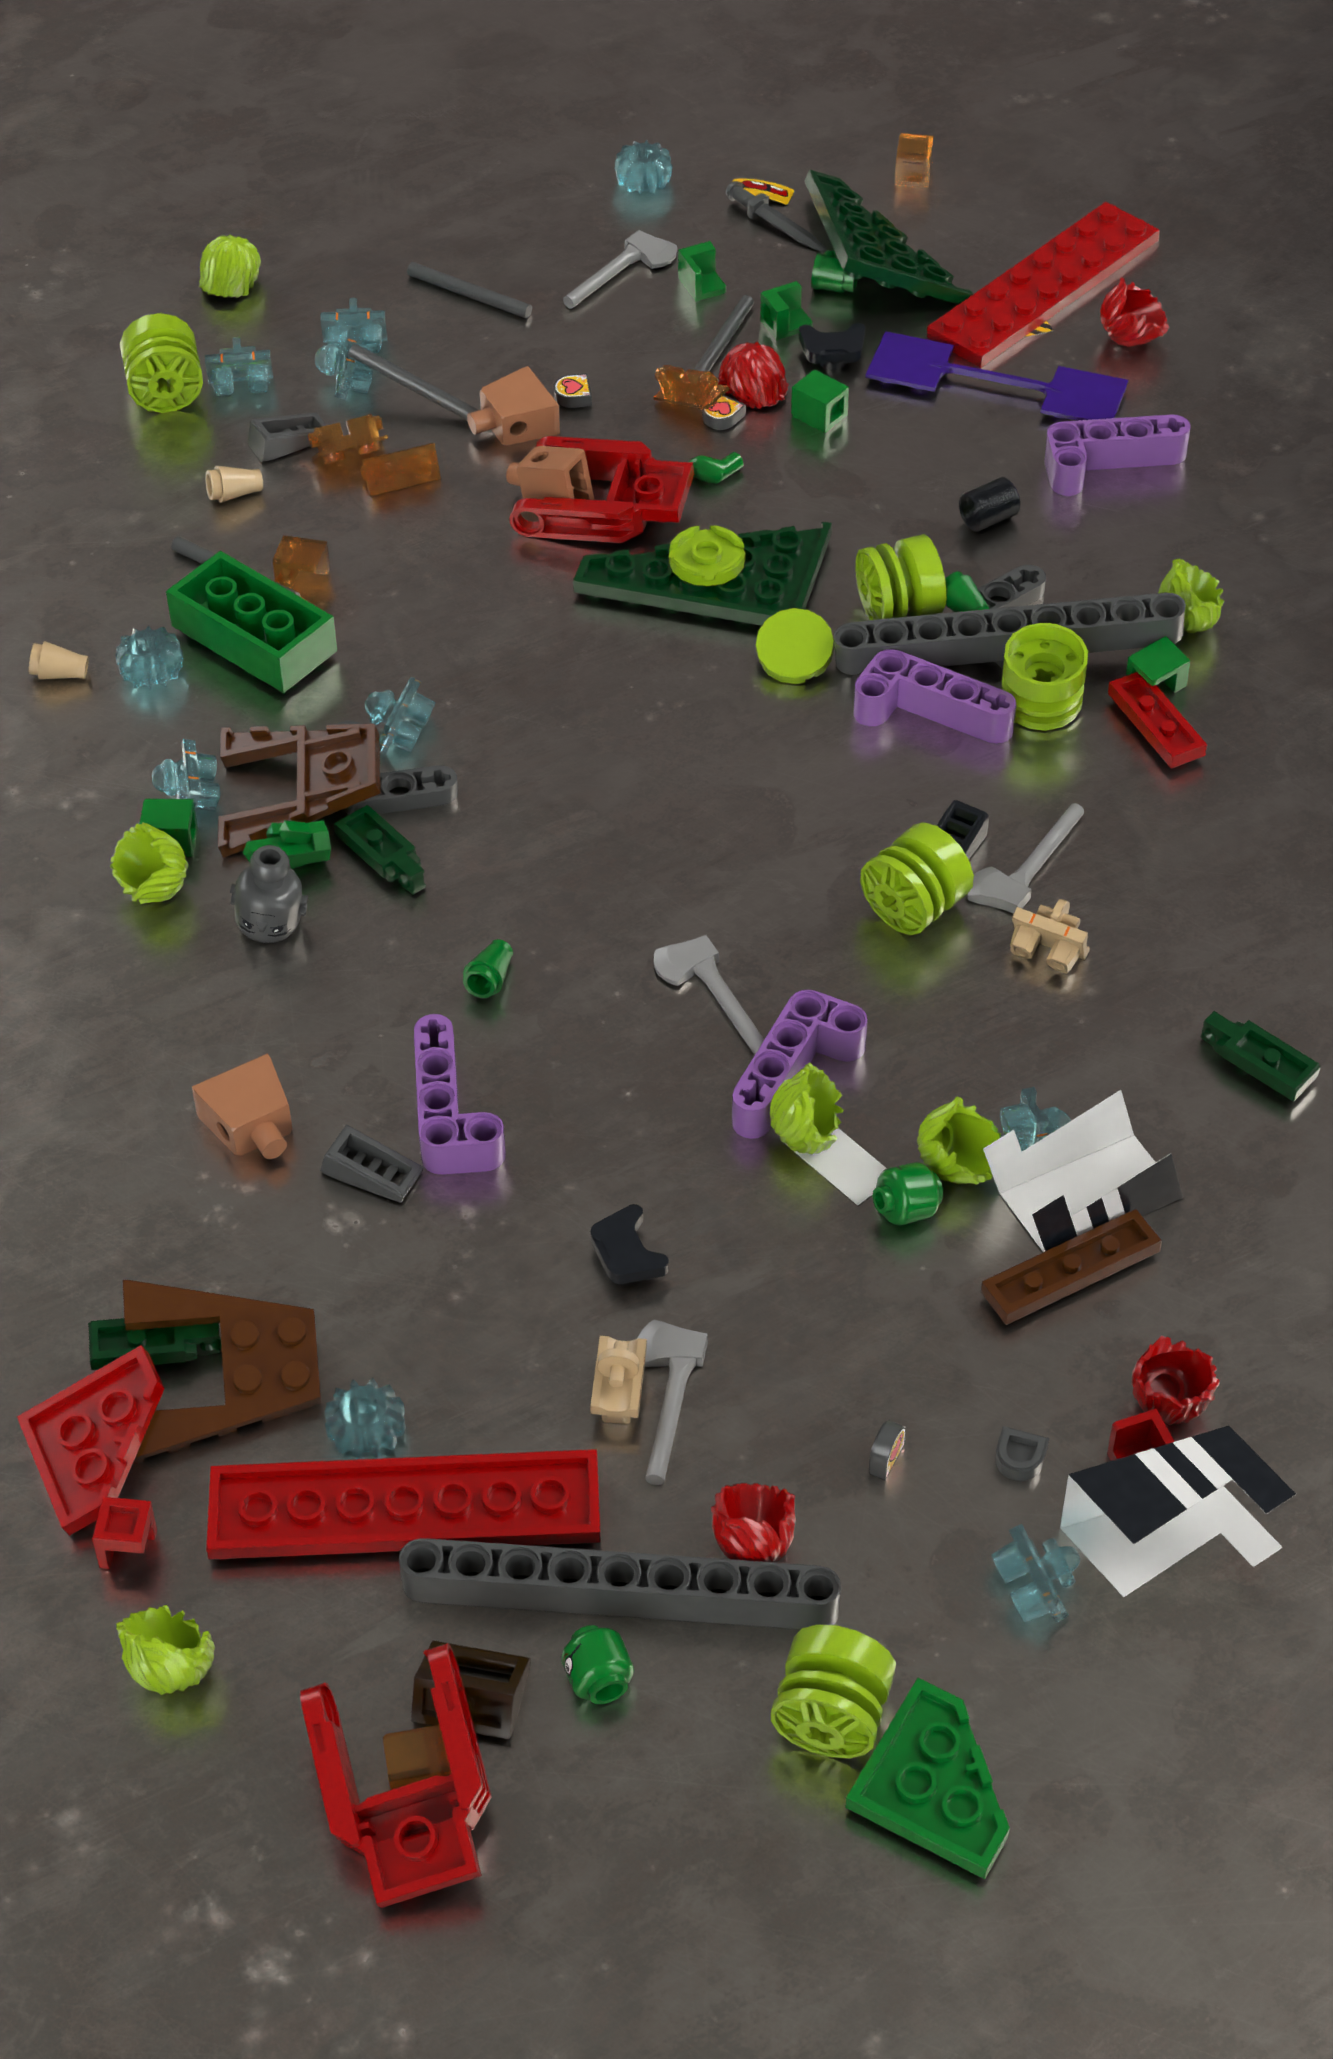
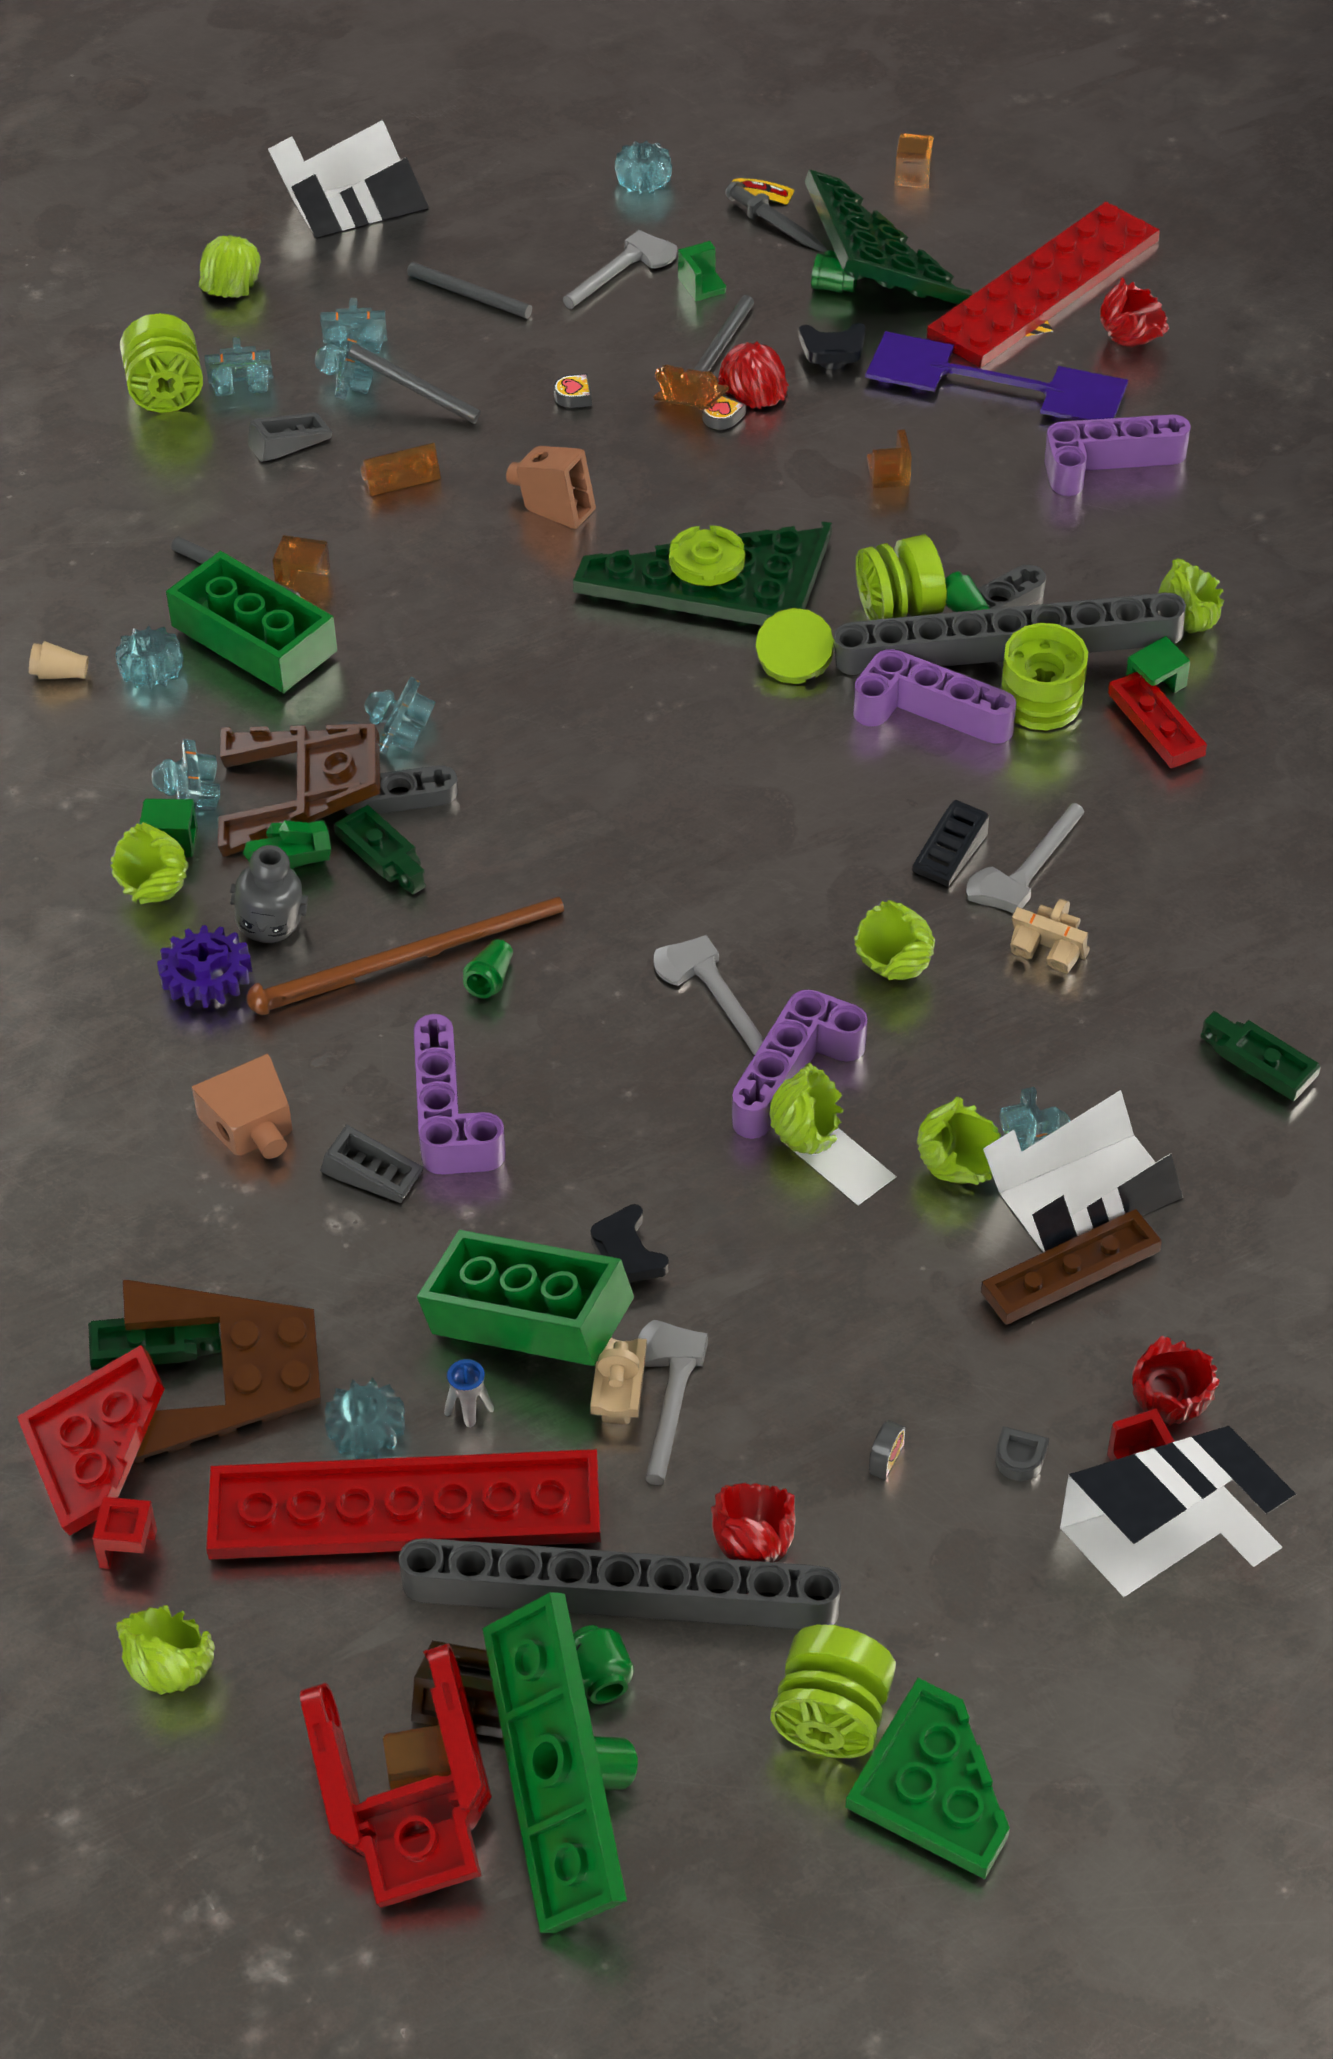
(204, 966): none -> dark purple gear
(231, 482): tan cone -> none
(263, 1000): none -> dark orange bar
(333, 444): clear orange hinge -> none
(349, 182): none -> sticker
(467, 1383): none -> piece
(516, 409): nougat torso -> none
(526, 1297): none -> green brick
(557, 1764): none -> green plate
(639, 493): red plate -> none
(716, 470): green arm -> none
(782, 310): green panel -> none
(819, 401): green panel -> none
(892, 465): none -> clear orange panel
(894, 941): none -> lime hair
(907, 1193): green head -> none
(917, 878): lime wheel -> none
(989, 504): black piece -> none
(1040, 1595): clear light blue hips -> none

